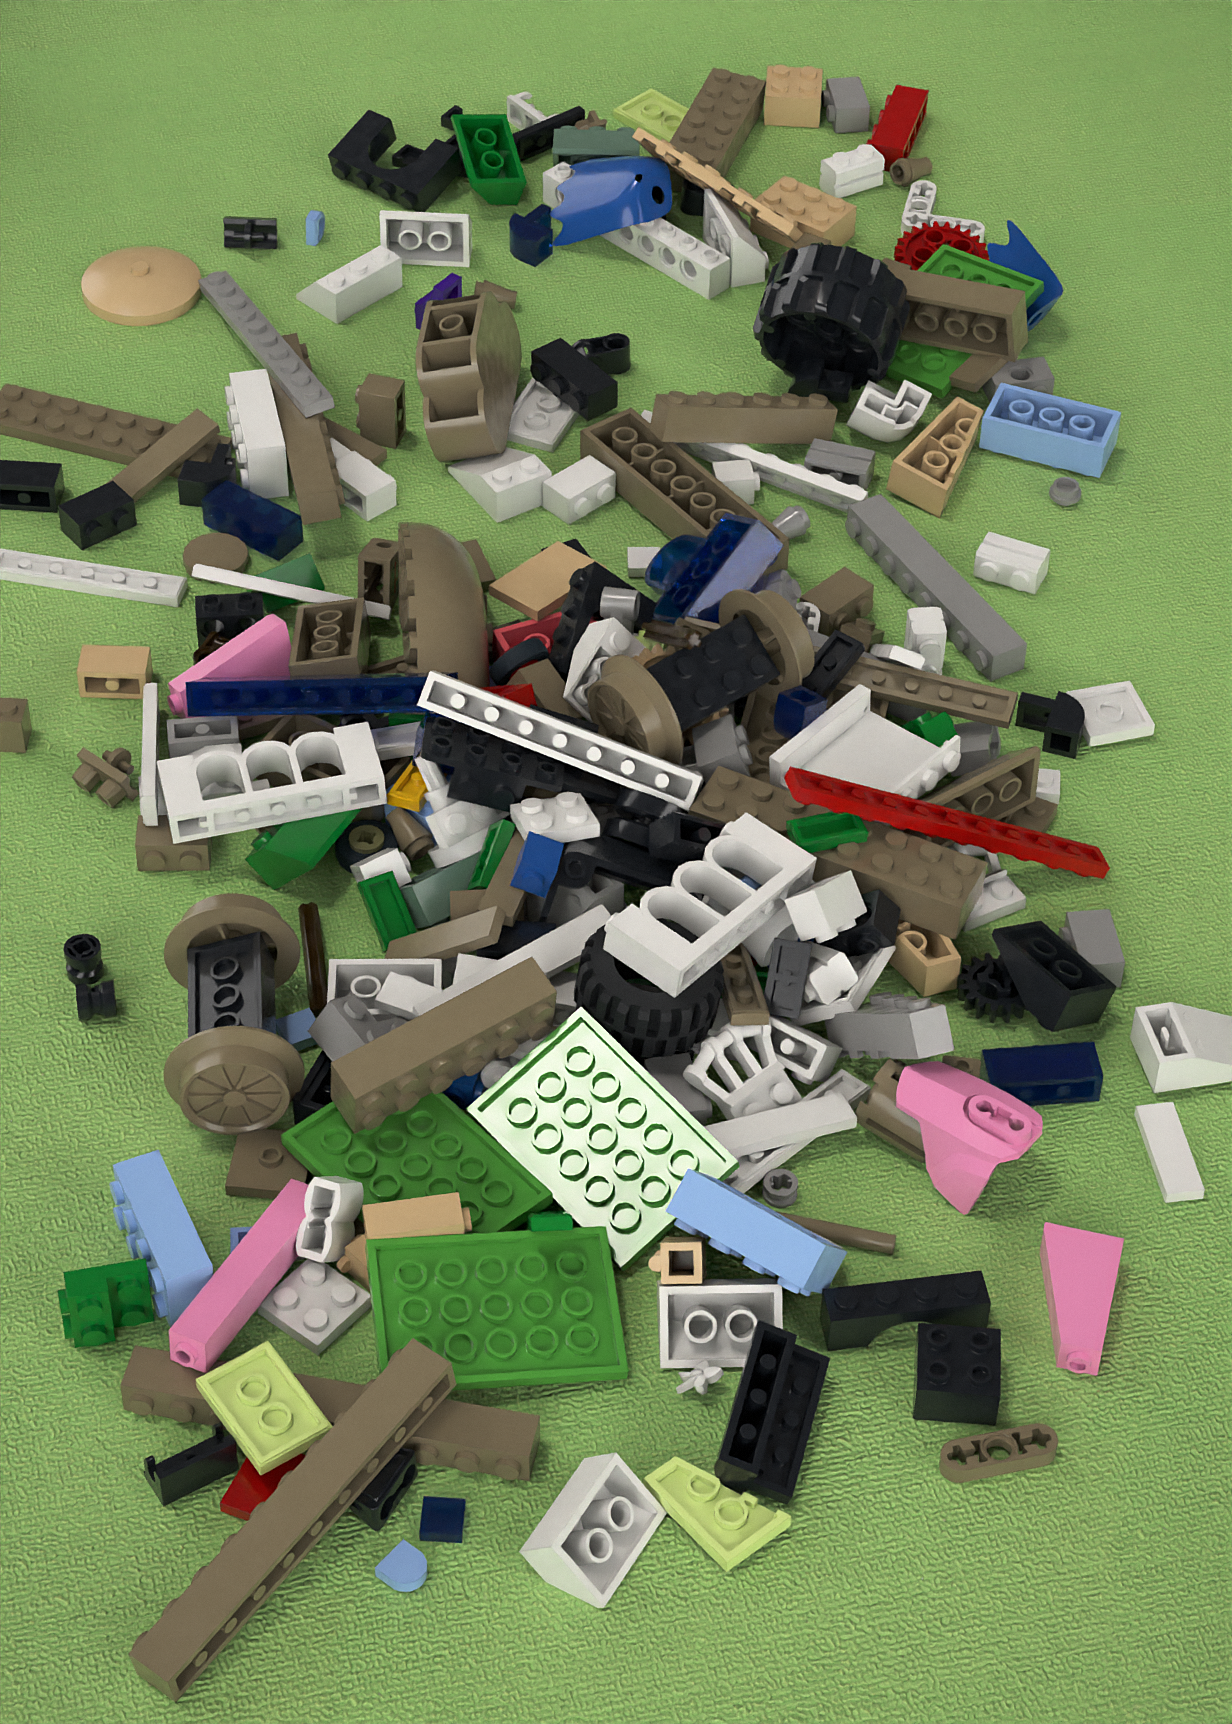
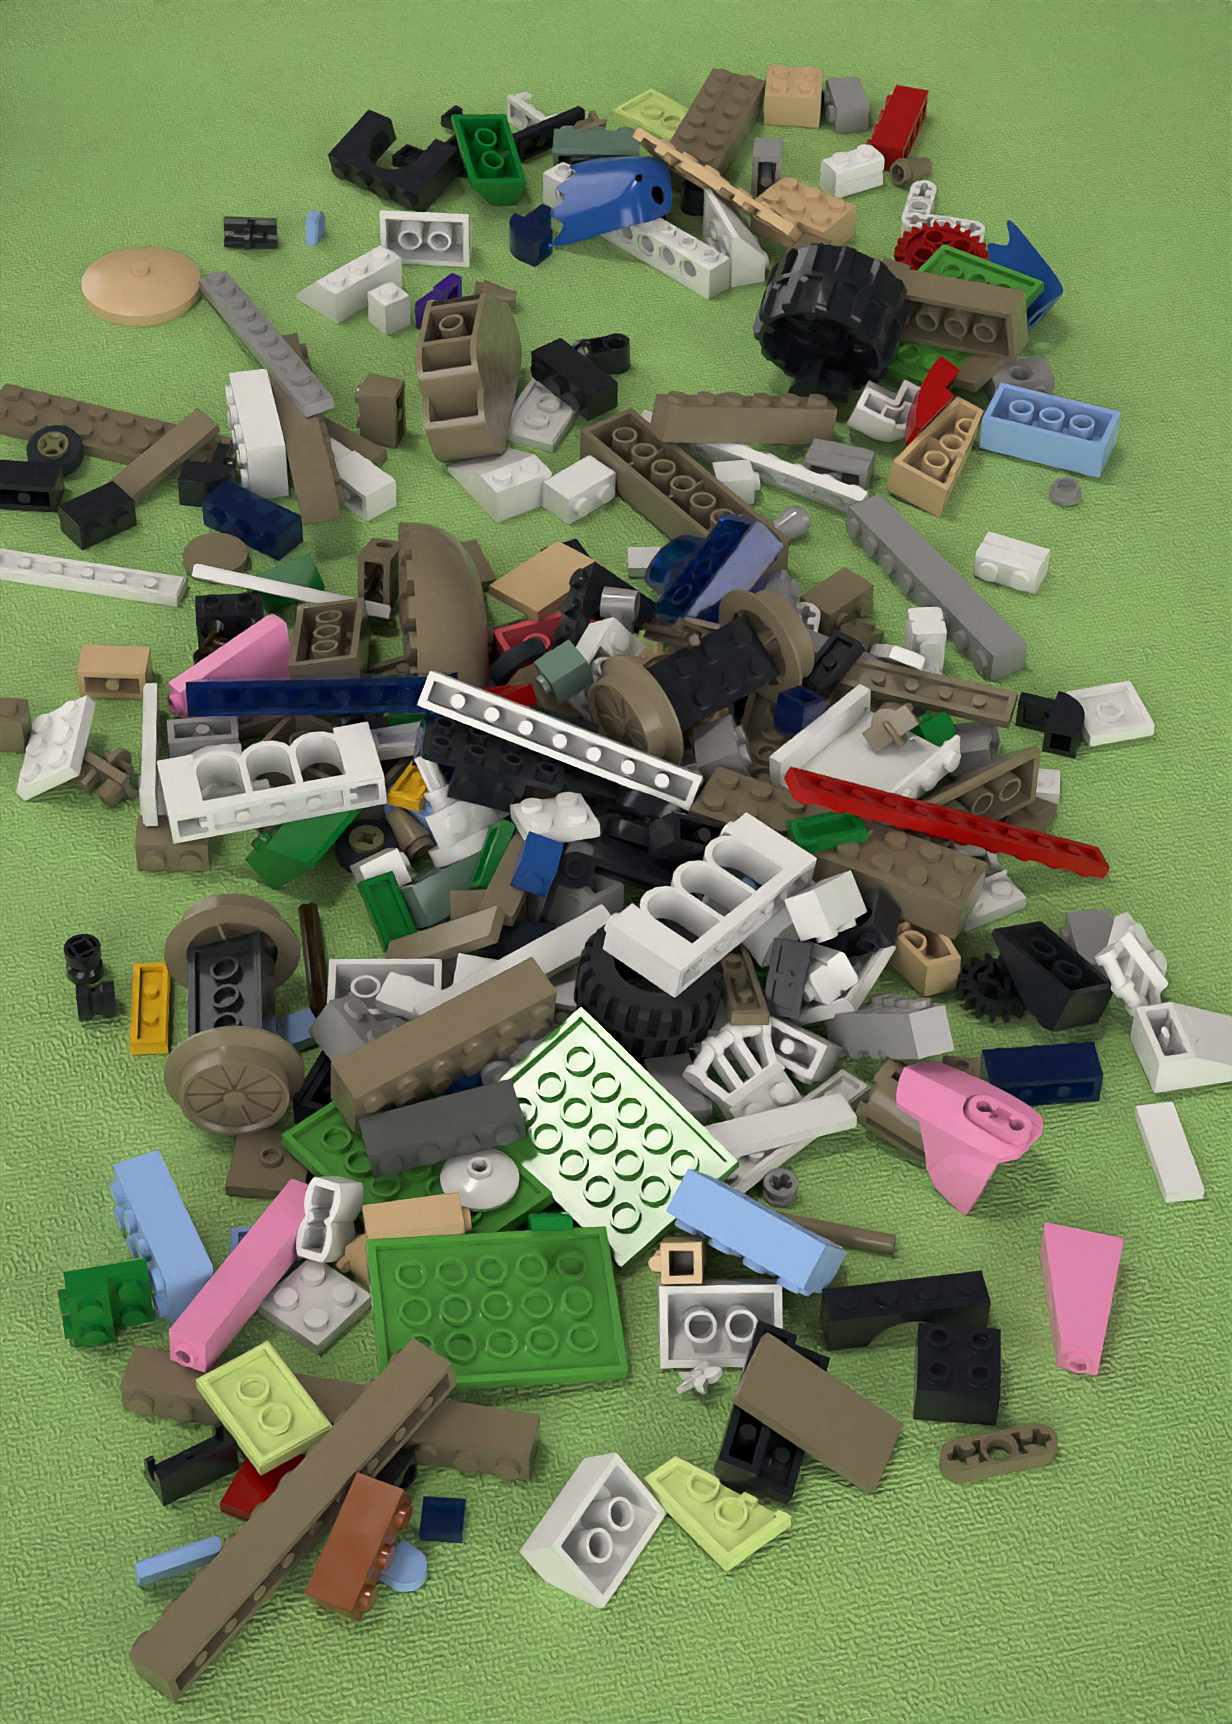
(56, 747): none -> white plate
(58, 440): none -> black wheel
(150, 1009): none -> yellow tile
(176, 1561): none -> light blue tile
(359, 1547): none -> dark orange brick
(389, 308): none -> white brick
(442, 1128): none -> dark grey brick
(483, 1189): none -> white dish
(563, 672): none -> sand green brick
(766, 164): none -> light grey brick
(817, 1413): none -> dark tan tile
(890, 725): none -> dark tan piece
(931, 397): none -> red slope
(1137, 960): none -> white plate

